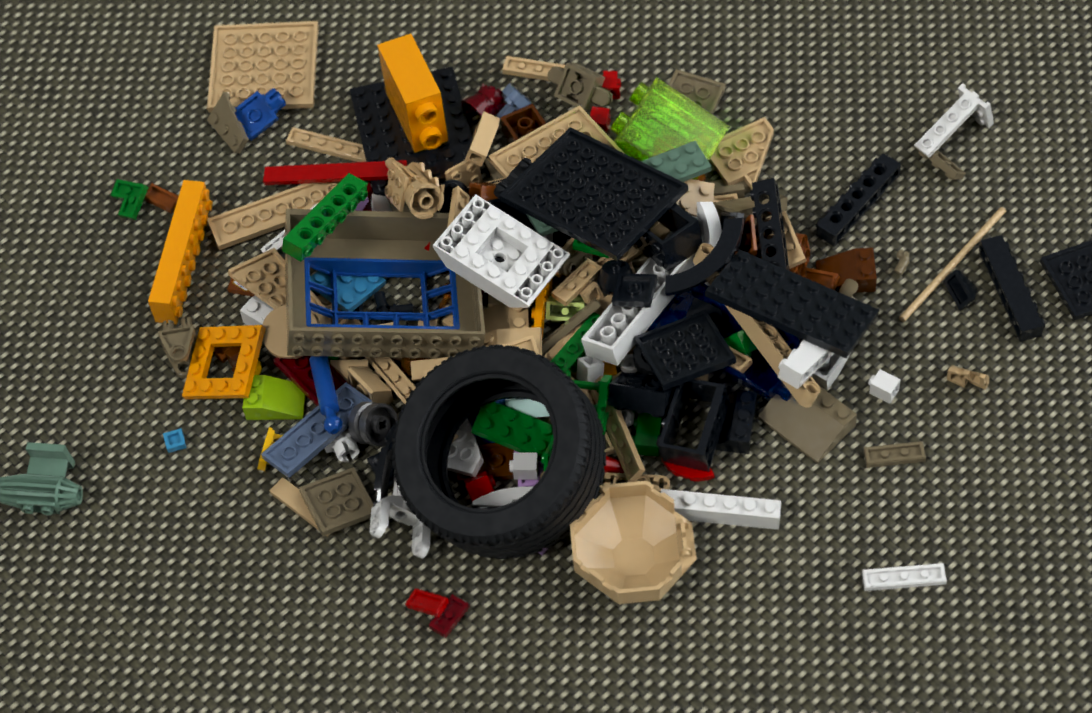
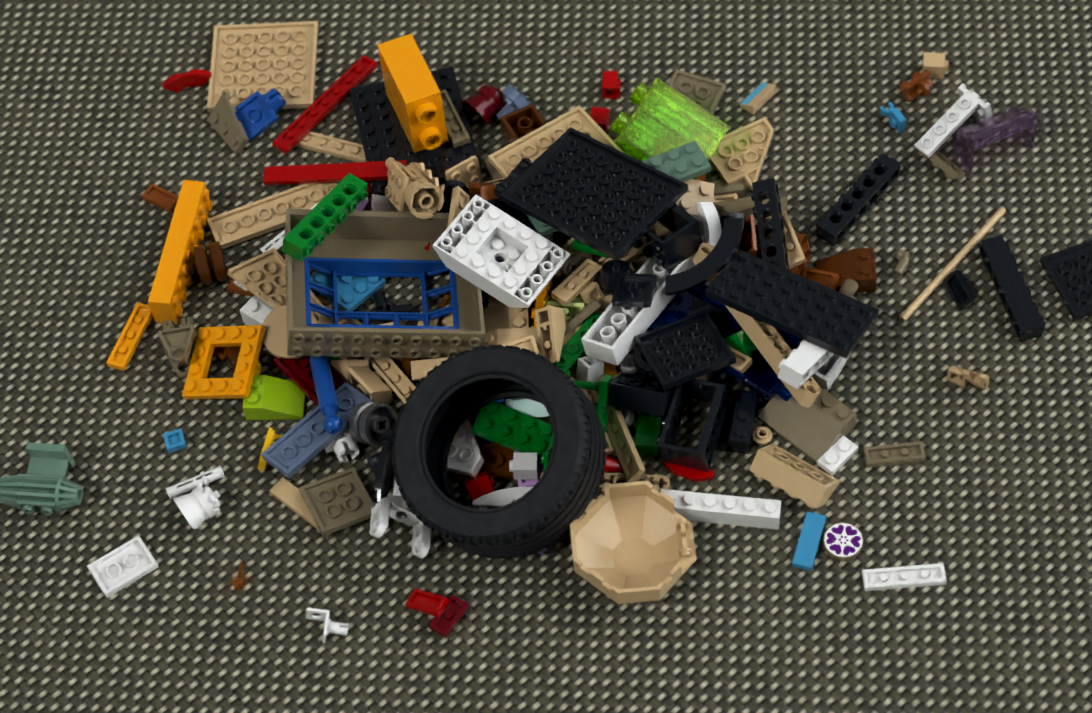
(122, 566): none -> white tile
(130, 337): none -> light orange plate
(132, 196): green plate -> none
(181, 81): none -> red tile
(191, 483): none -> white pin
(199, 505): none -> white hat
(210, 263): none -> reddish brown wheel
(239, 583): none -> clear orange hand
(324, 104): none -> red tile
(330, 626): none -> white bracket
(455, 128): none -> dark tan tile
(482, 139): tan arch -> none
(528, 68): tan plate -> none
(551, 331): none -> tan slope
(579, 86): dark tan brick -> none
(758, 97): none -> tan slope
(762, 440): none -> tan plate
(793, 475): none -> tan slope
(809, 541): none -> dark azure tile
(837, 455): none -> white plate
(843, 541): none -> tile
(884, 386): white brick -> none
(896, 118): none -> dark azure plate
(918, 85): none -> dark orange hips
(935, 64): none -> tan brick
(992, 129): none -> clear purple windscreen

